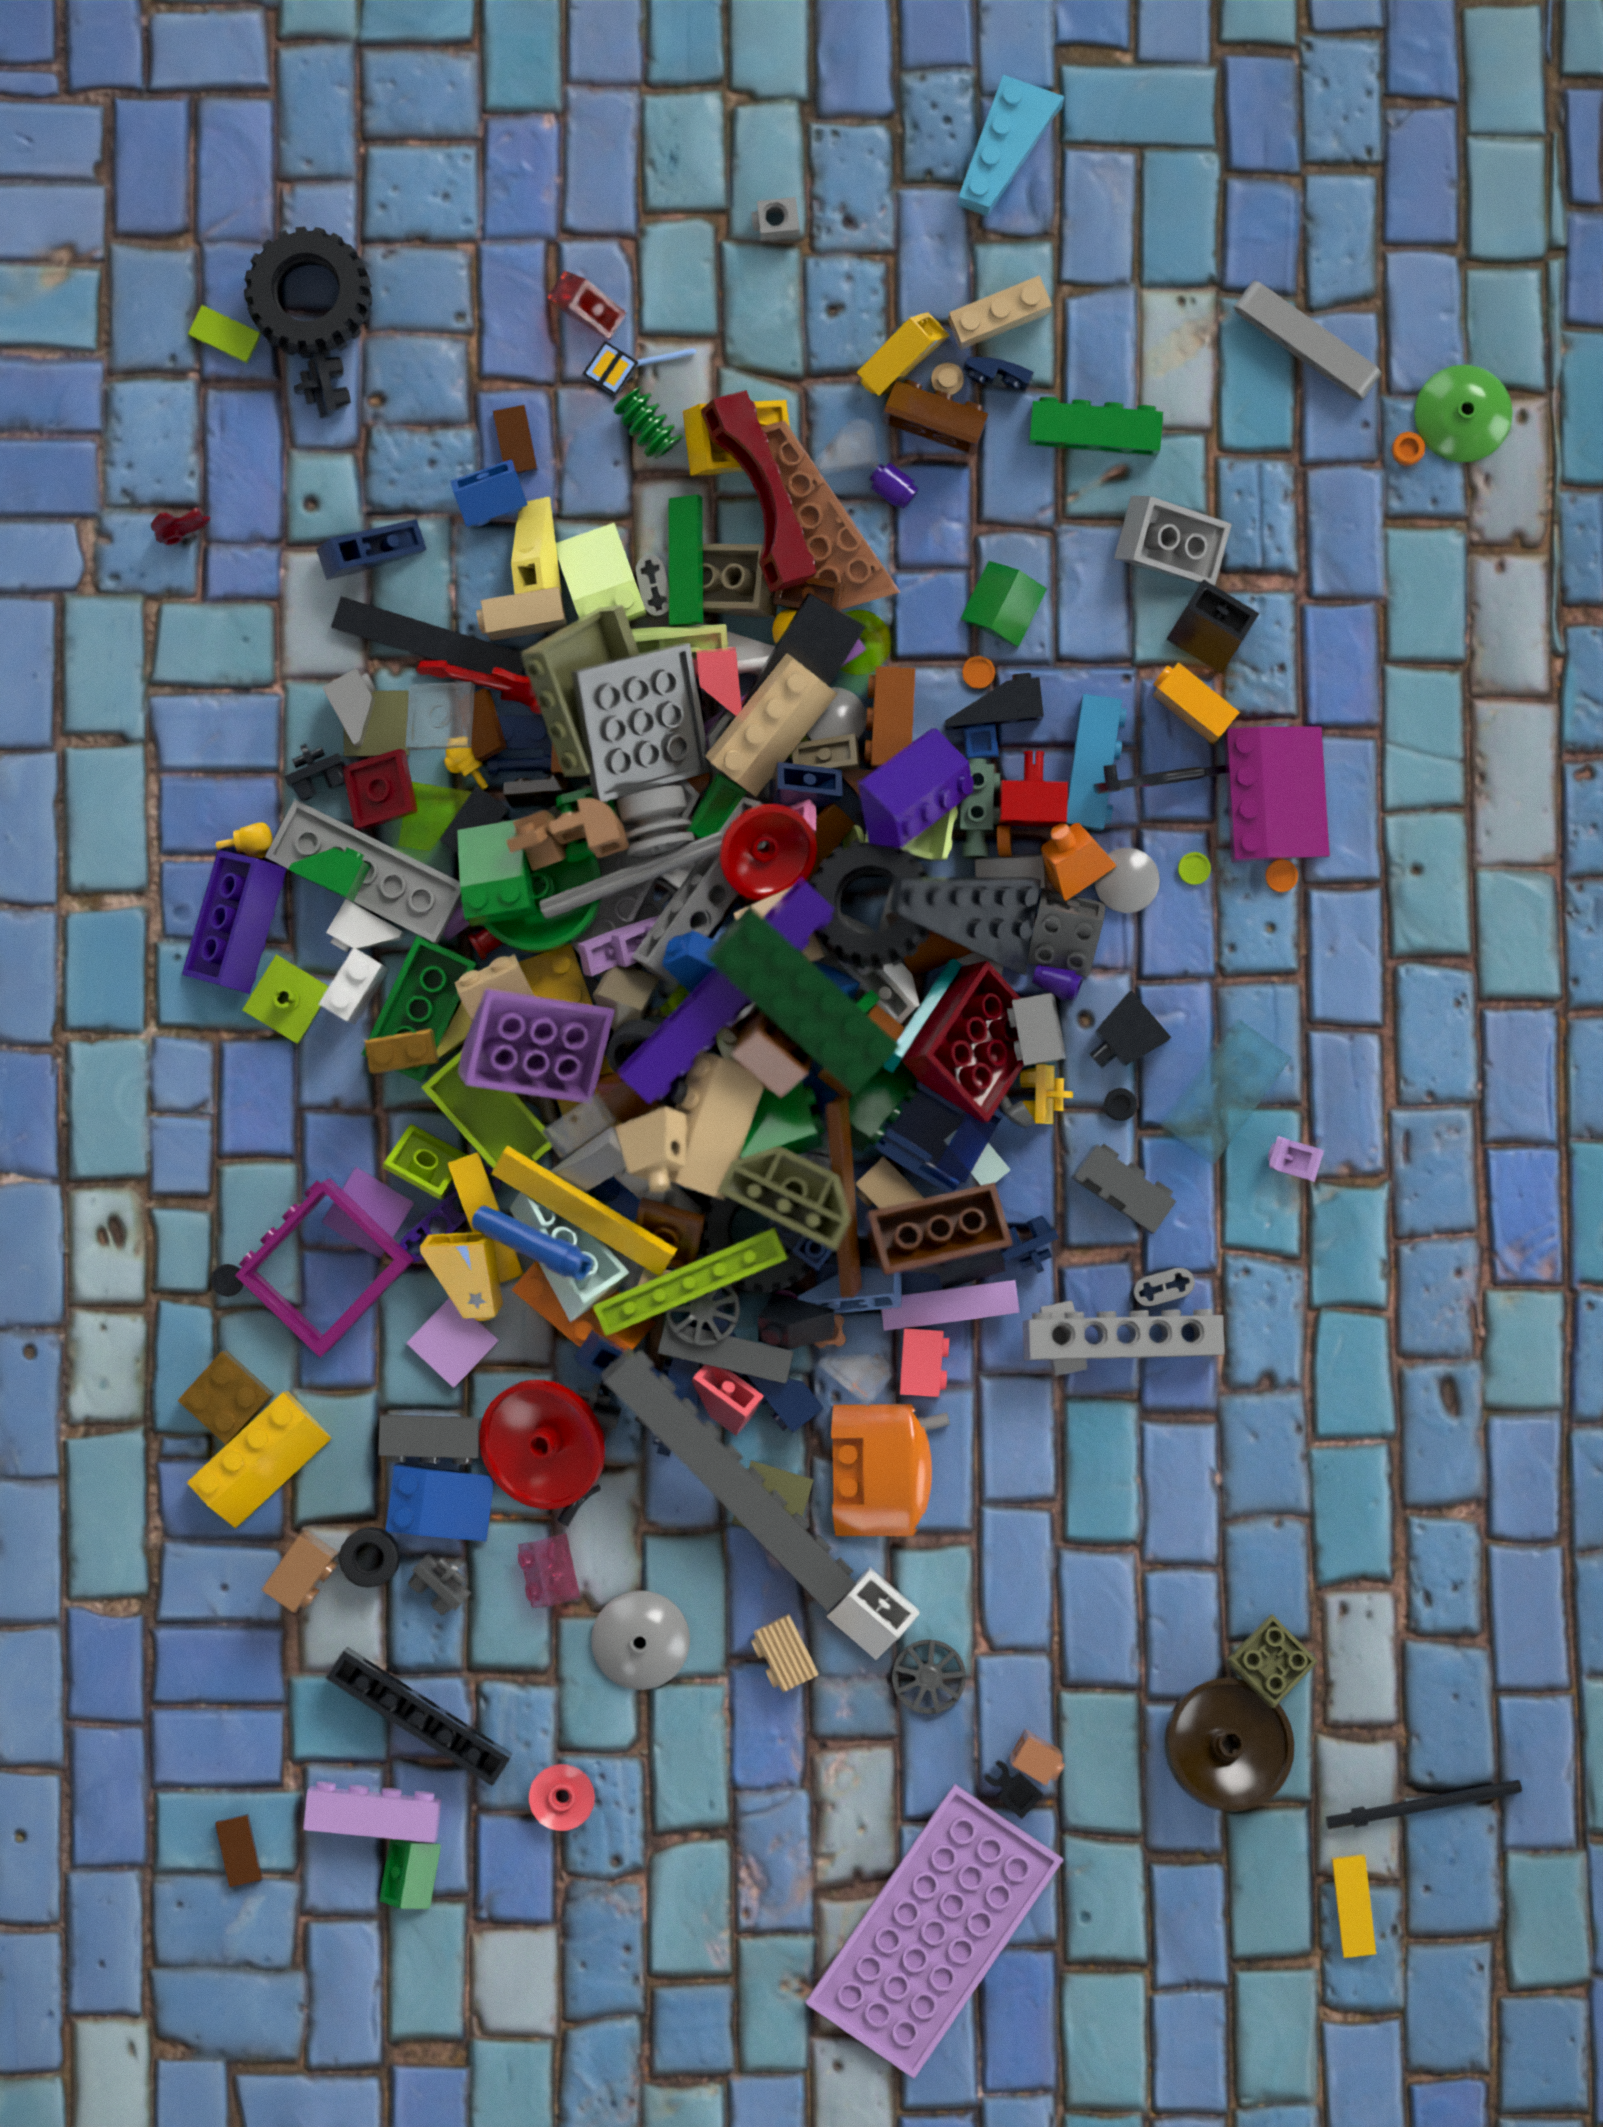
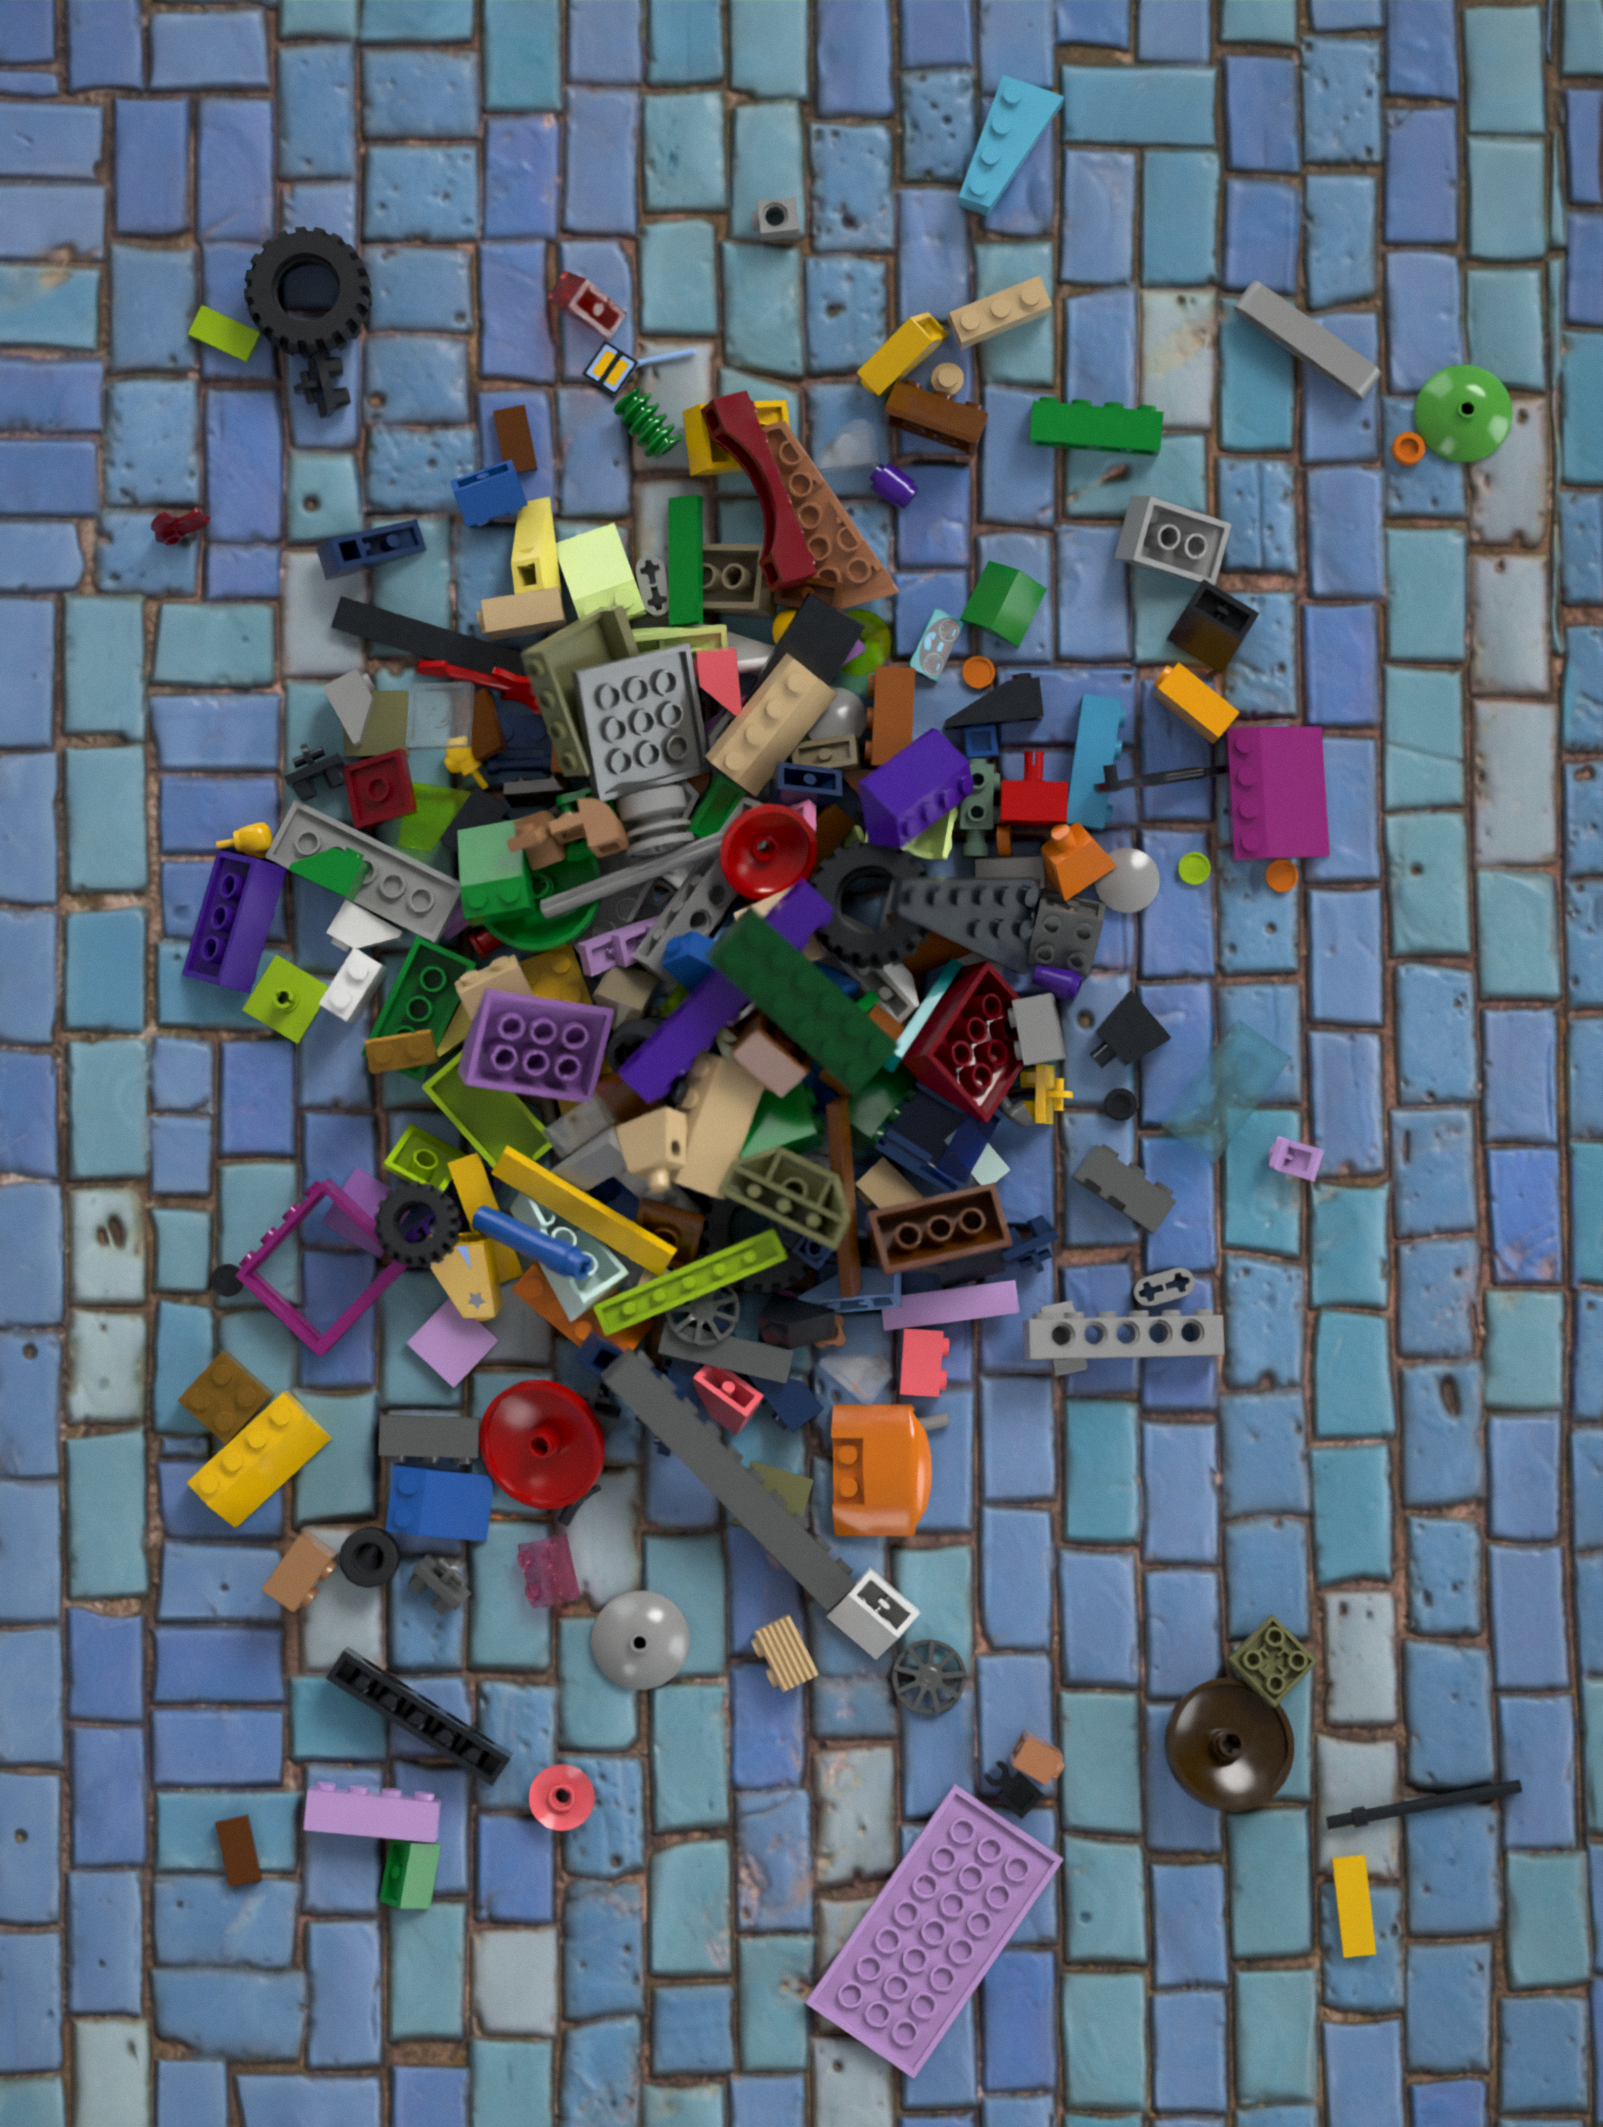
(397, 1205): none -> black tyre
(935, 644): none -> slope
(986, 369): dark blue slope -> none

